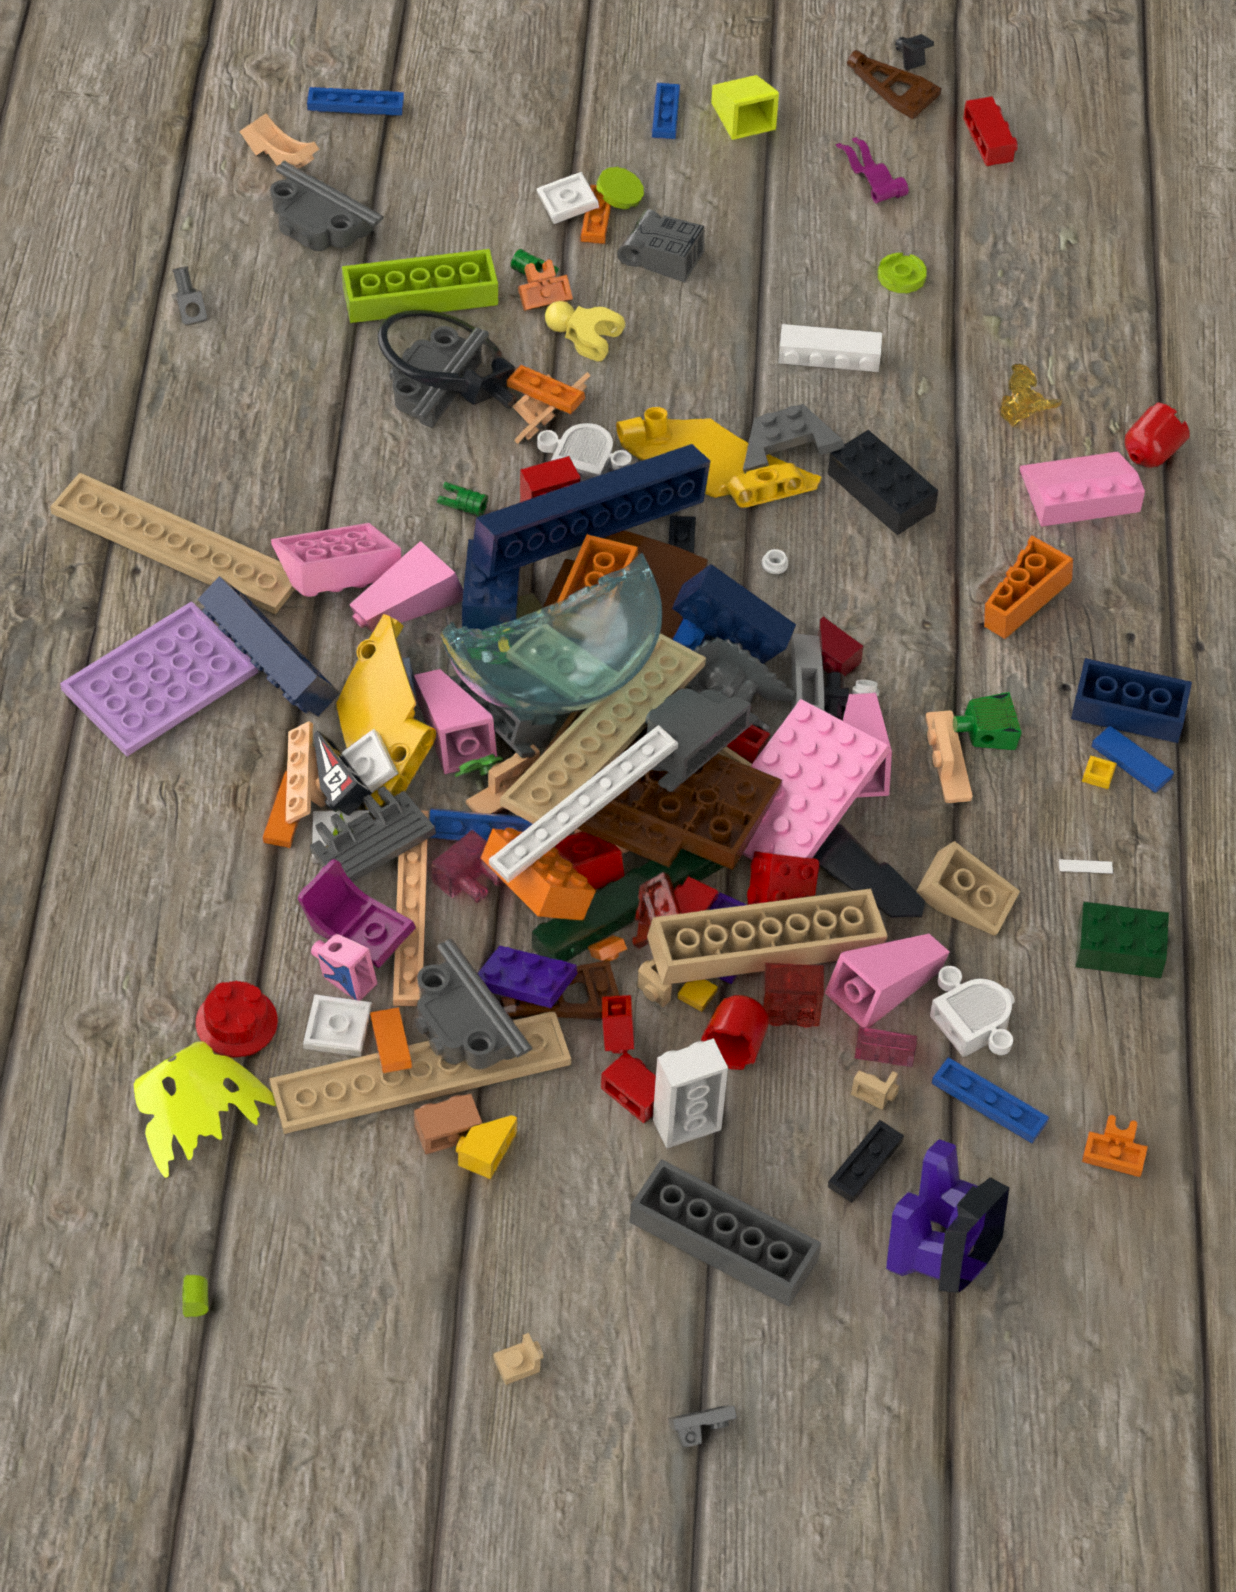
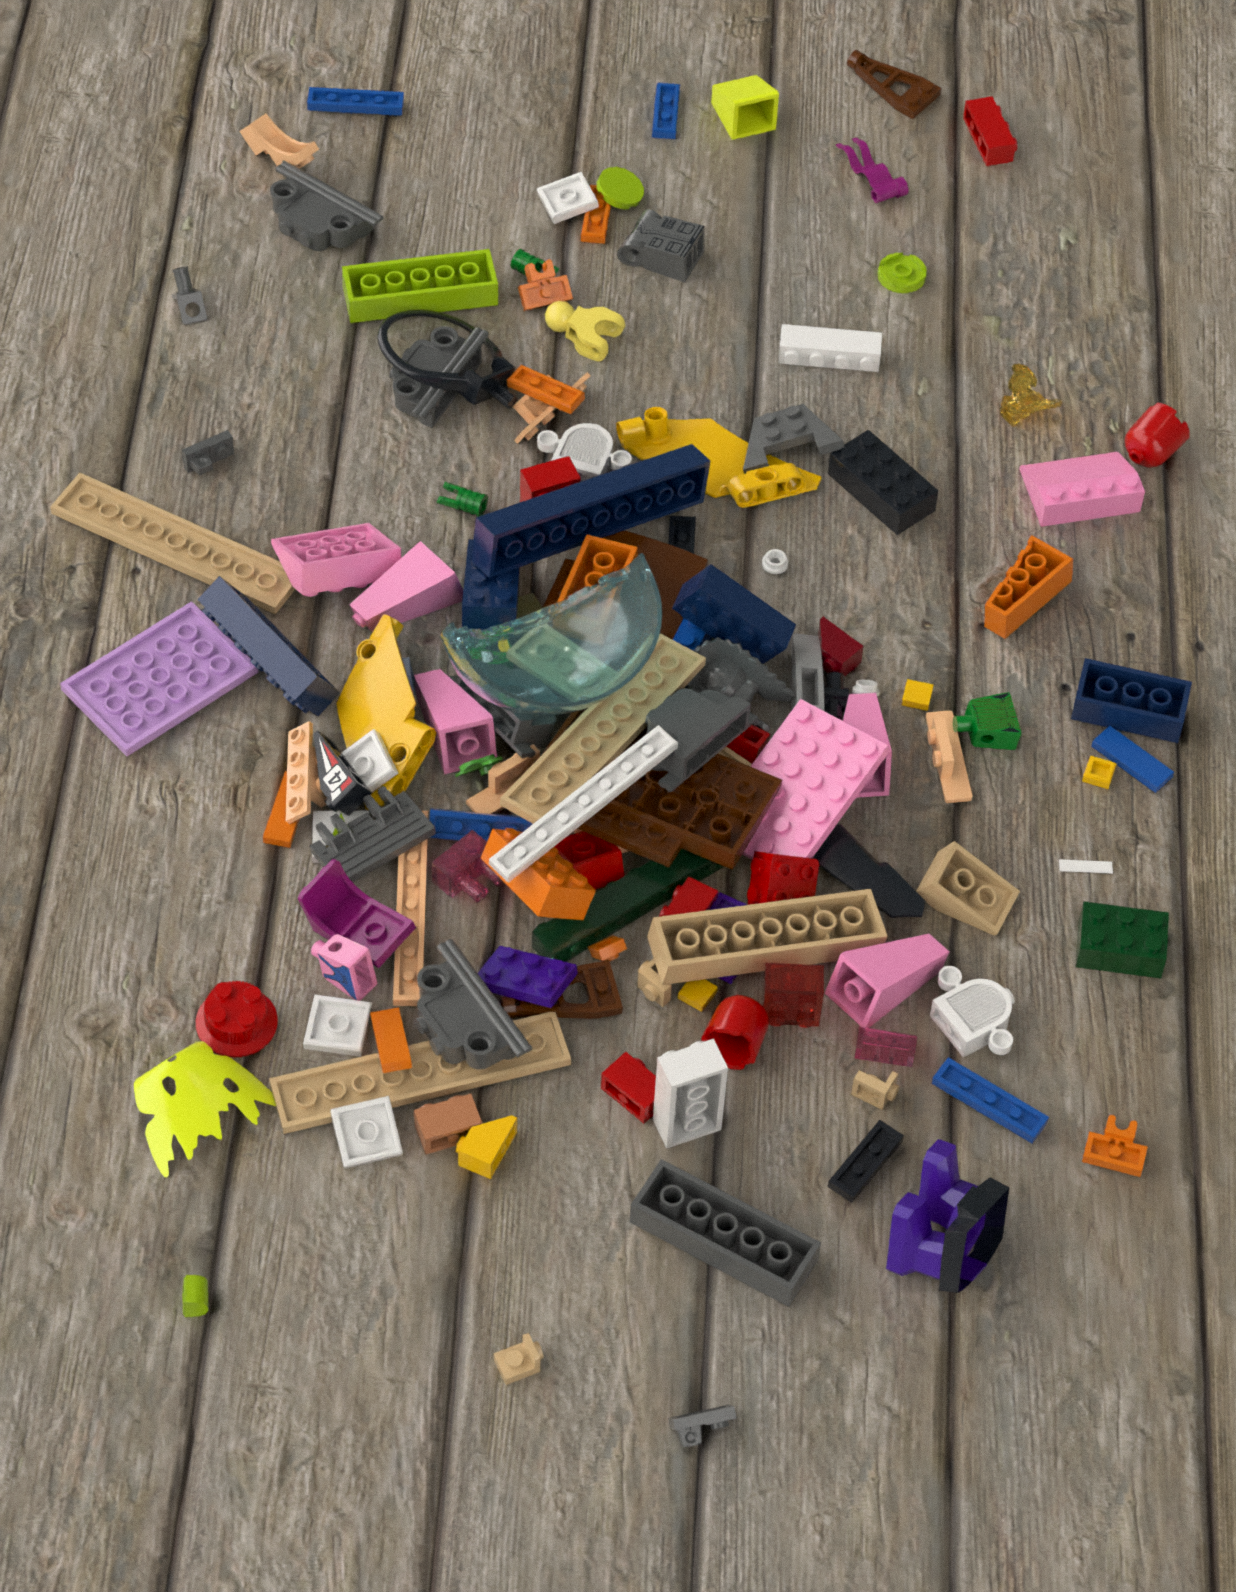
(202, 454): none -> dark grey hinge
(366, 1132): none -> white tile
(618, 1023): red brick -> none
(655, 900): clear red wing -> none
(913, 50): black bracket -> none
(917, 695): none -> yellow tile

